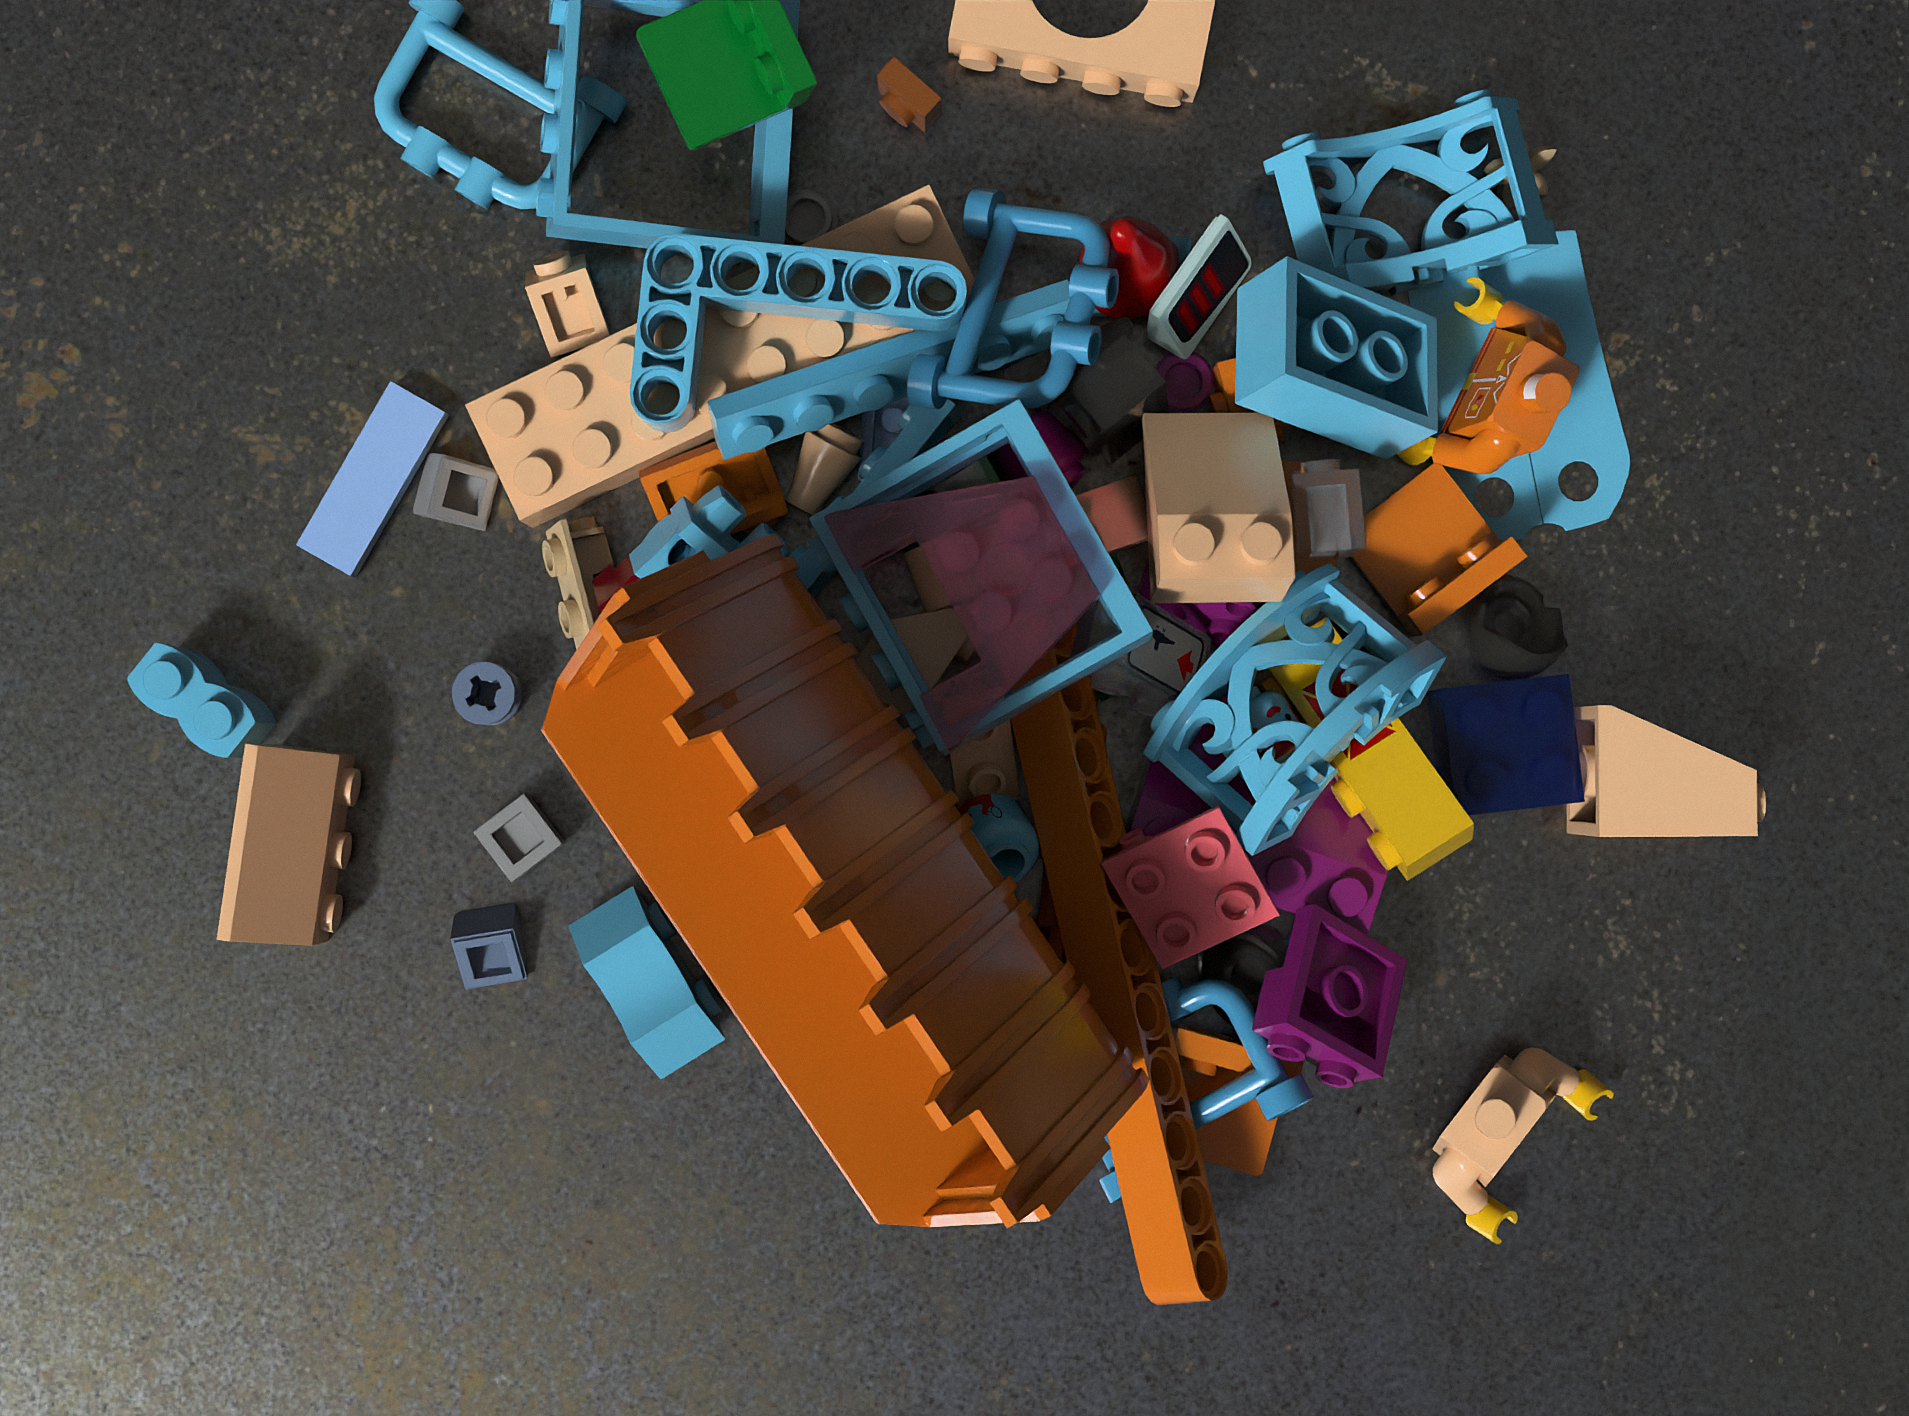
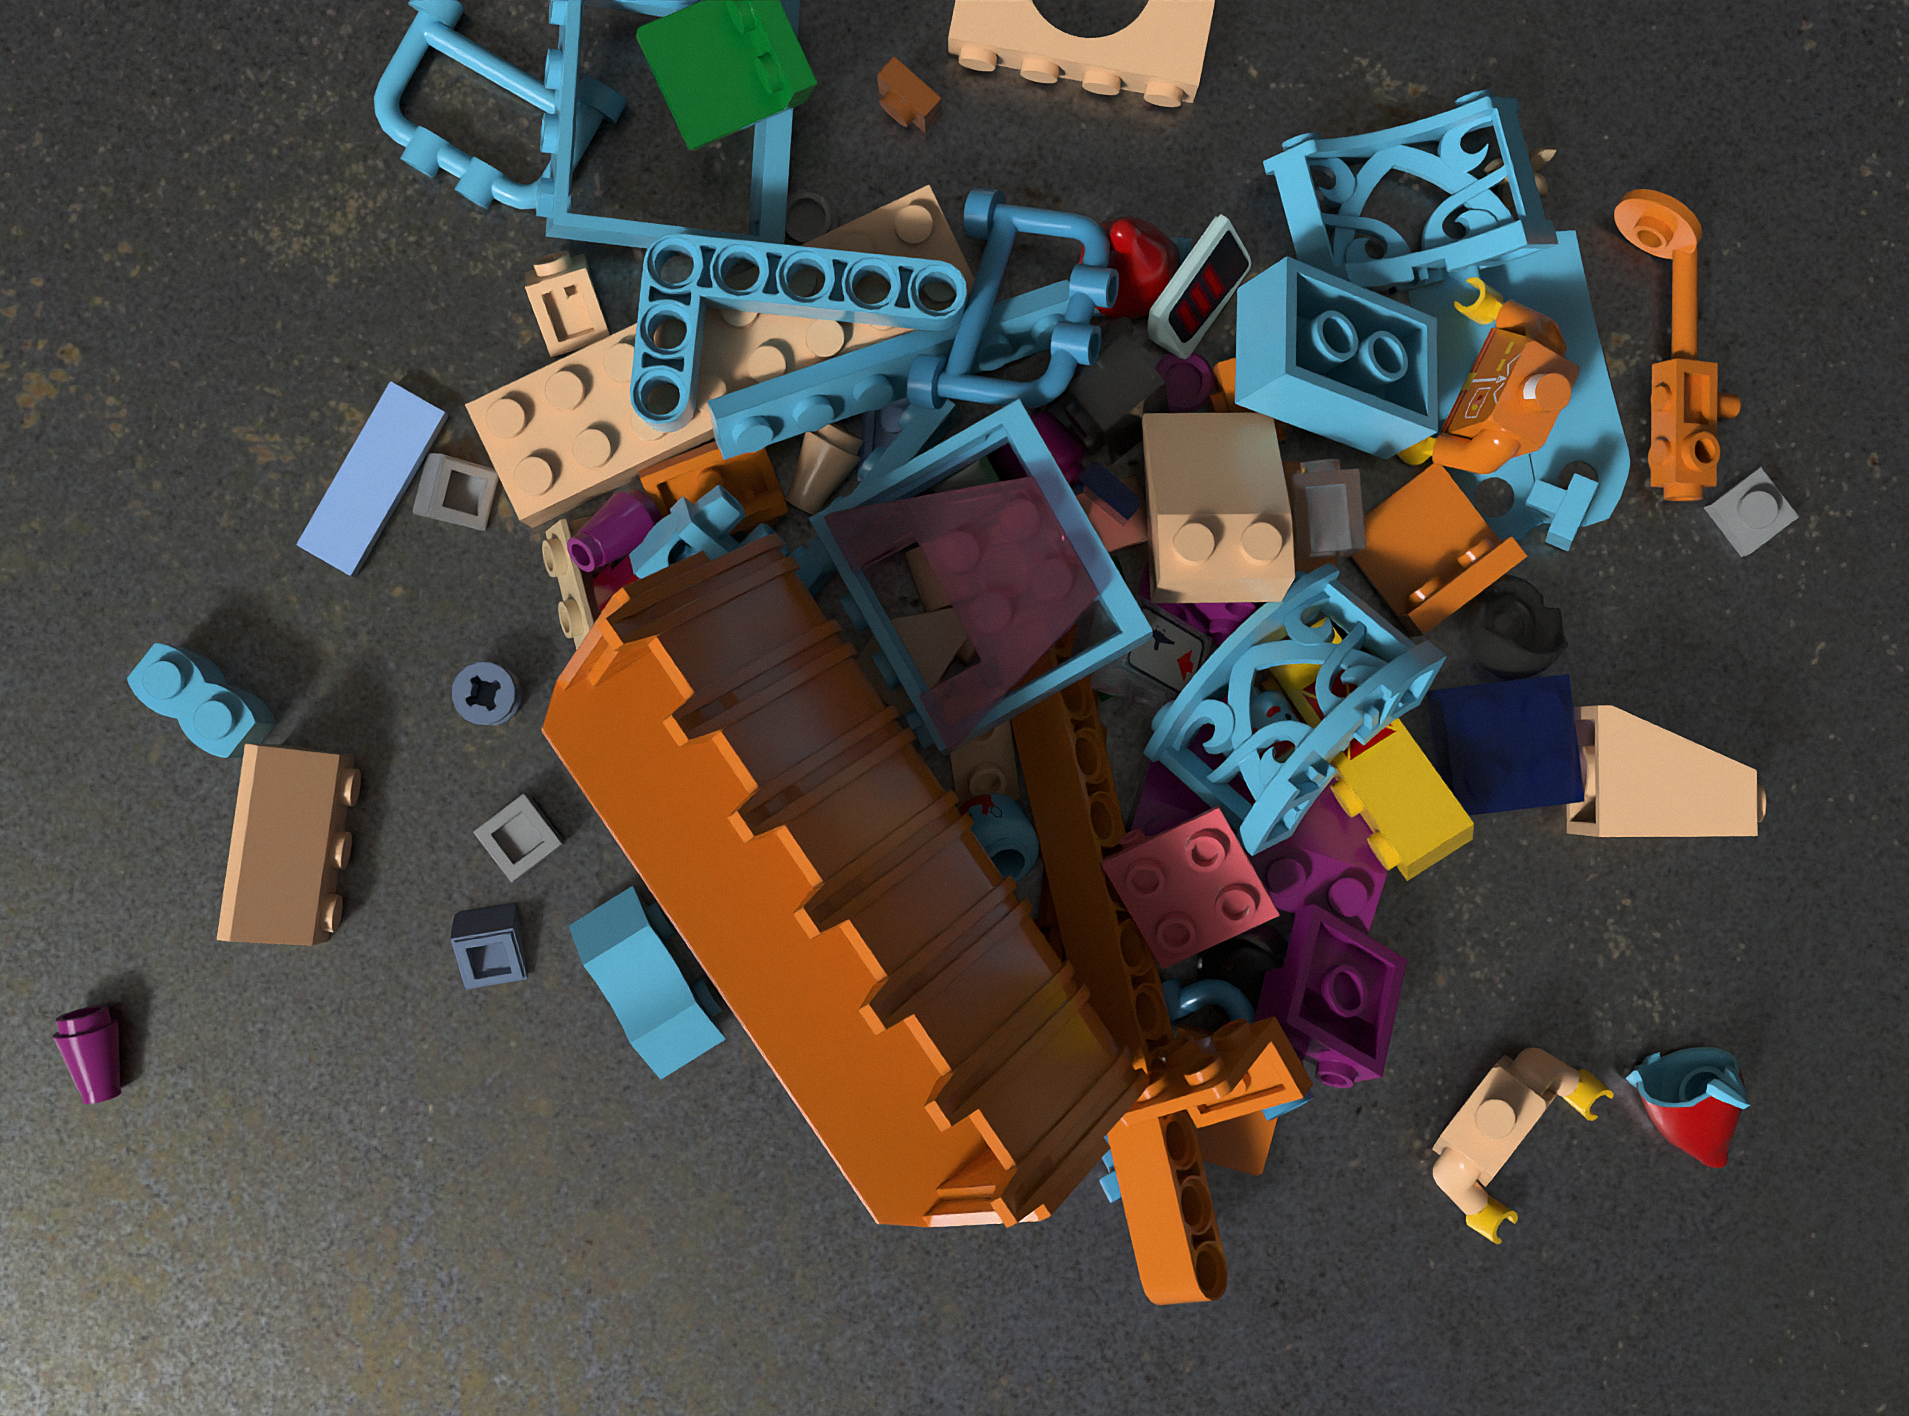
(91, 1051): none -> magenta cone
(614, 530): none -> magenta cone
(1108, 493): none -> clear blue tile
(1223, 1075): none -> orange bracket
(1561, 508): none -> medium azure tile
(1683, 389): none -> orange piece
(1693, 1099): none -> hat
(1751, 512): none -> light grey plate

